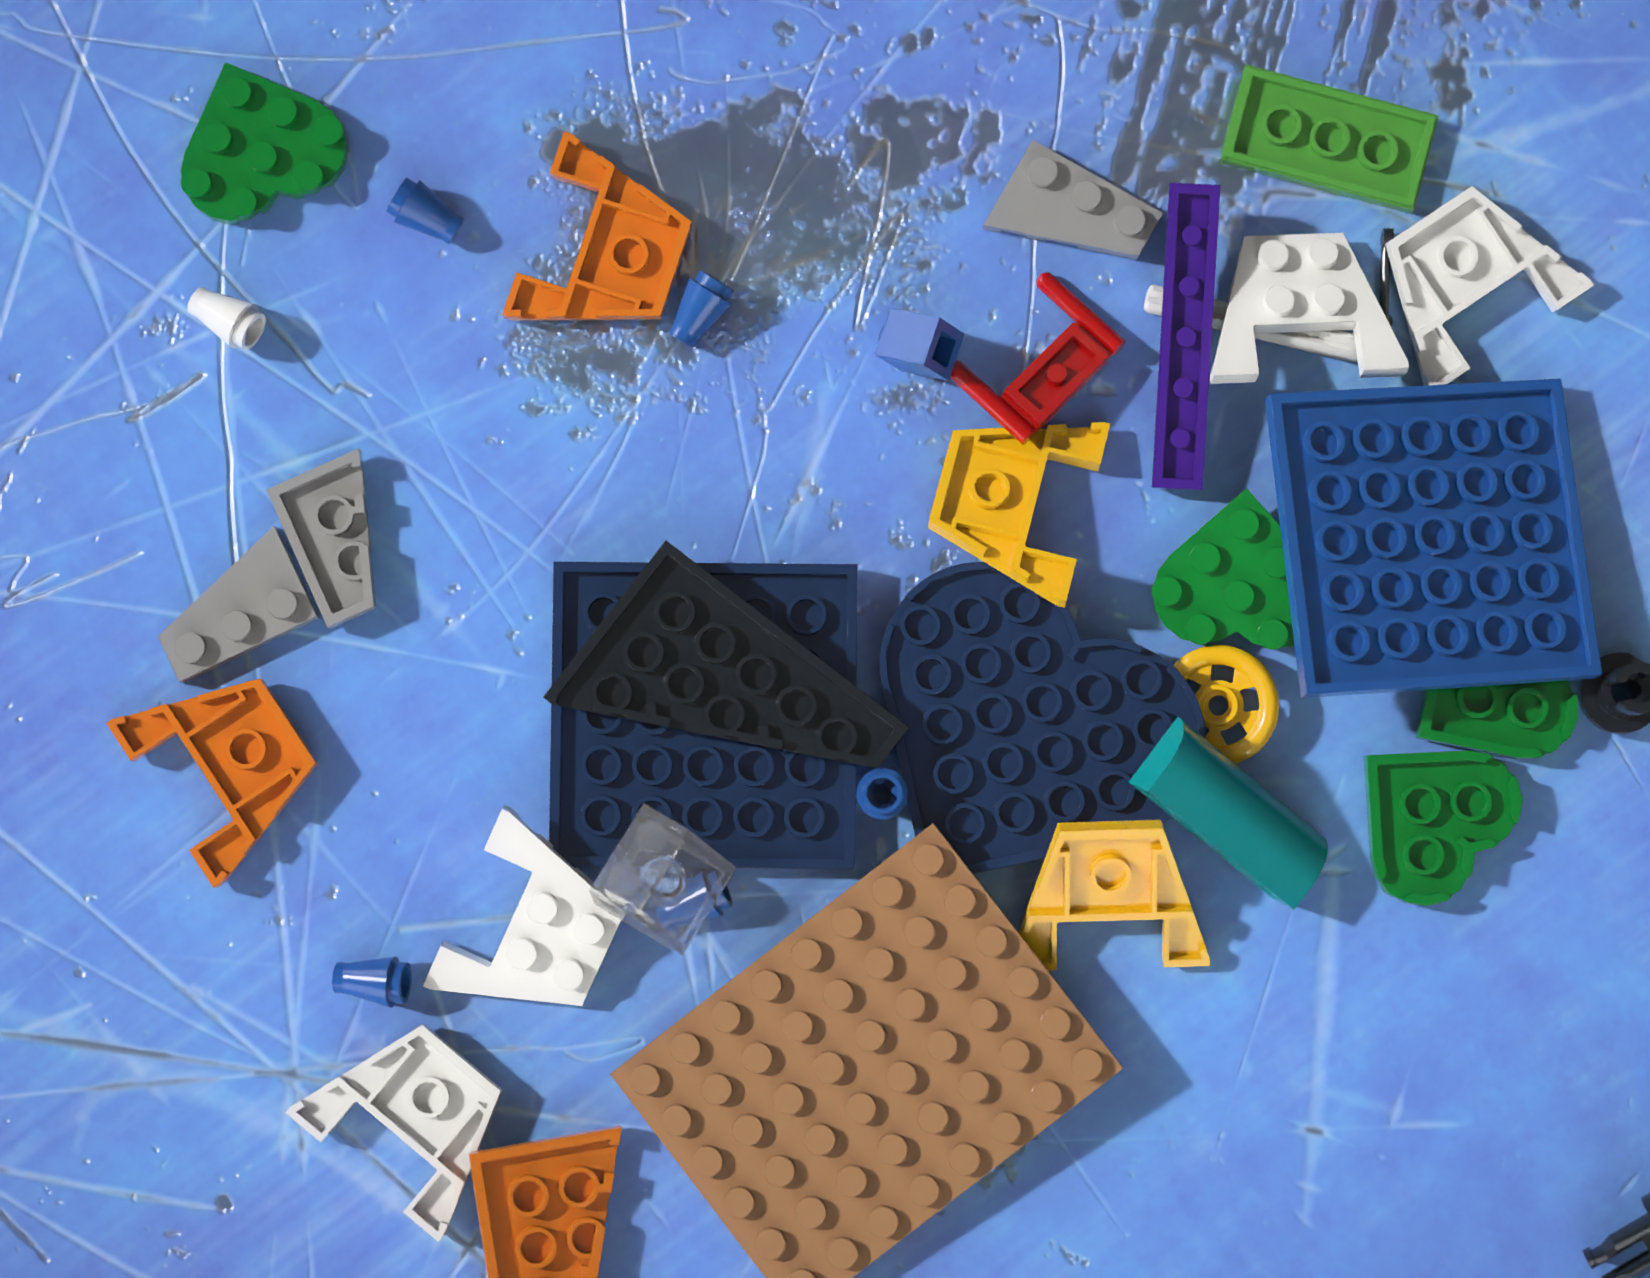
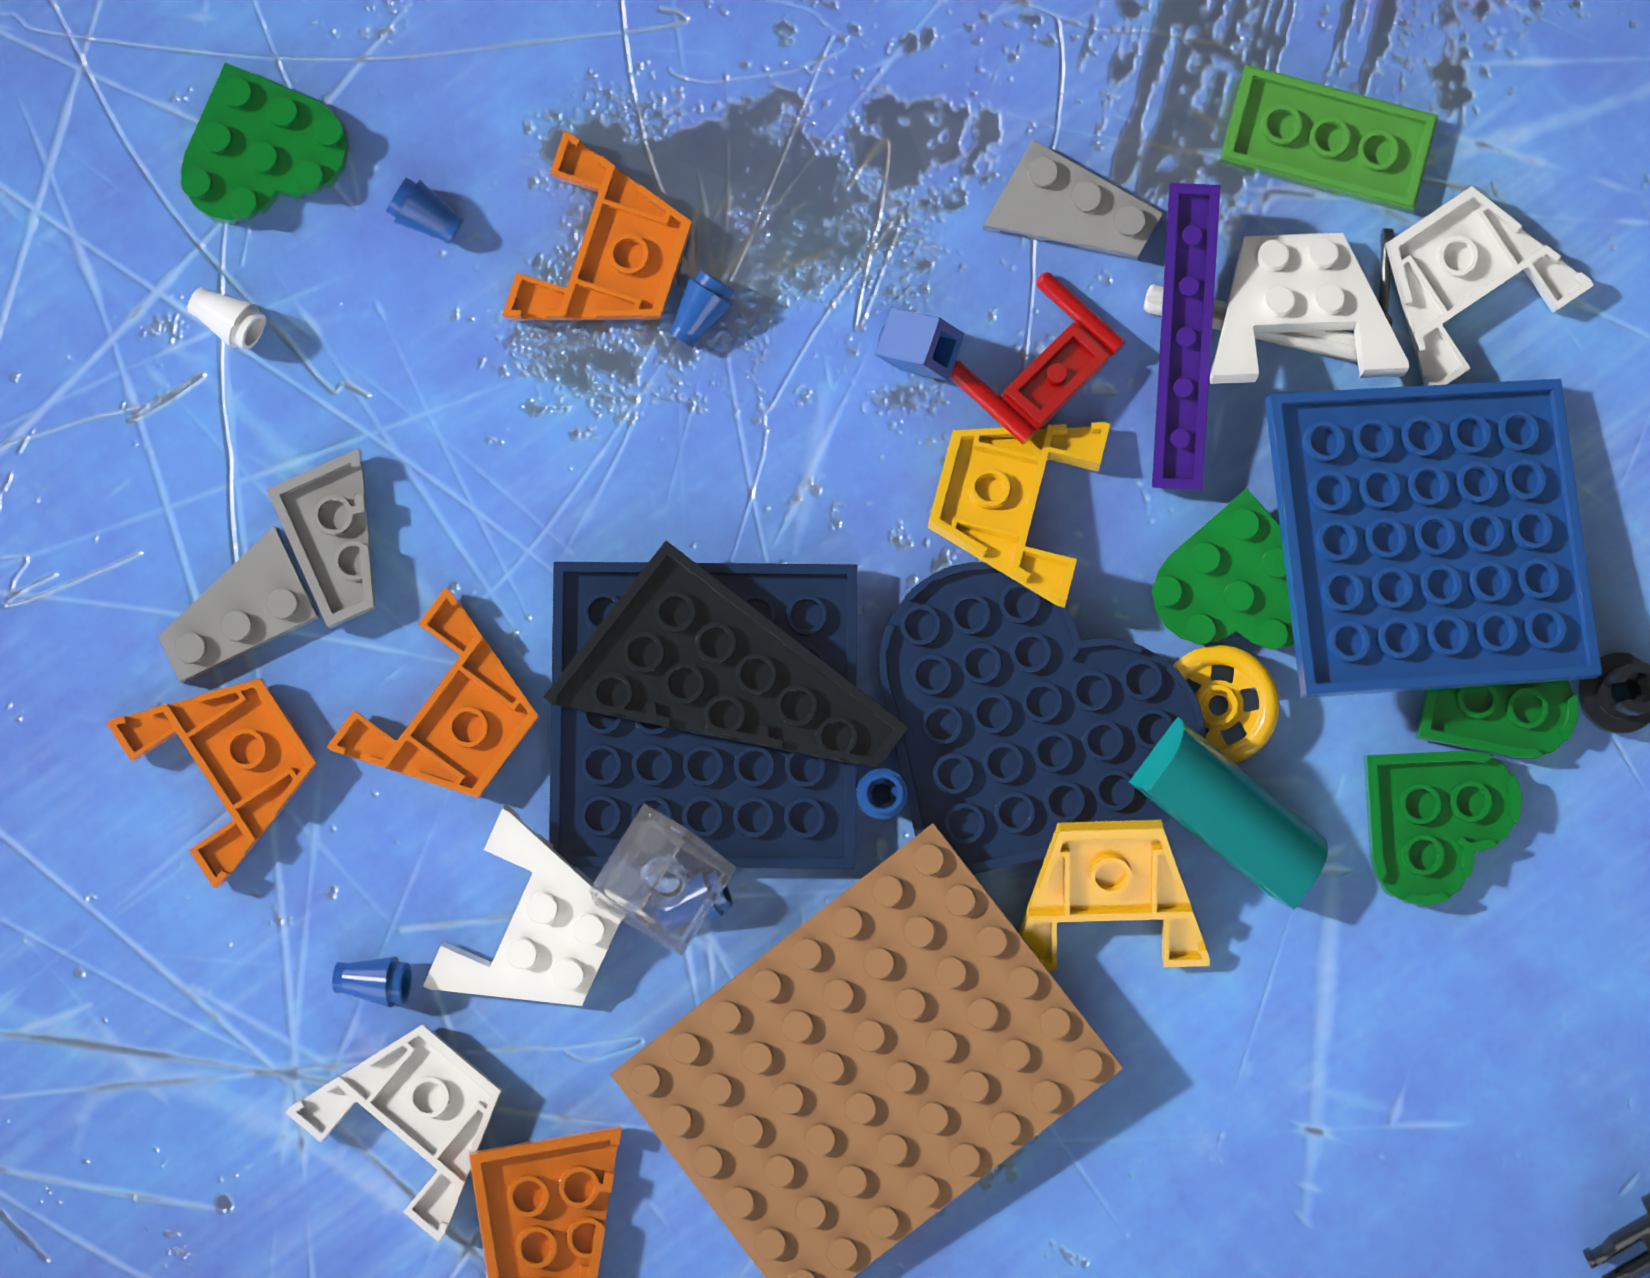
(466, 723): none -> orange wing

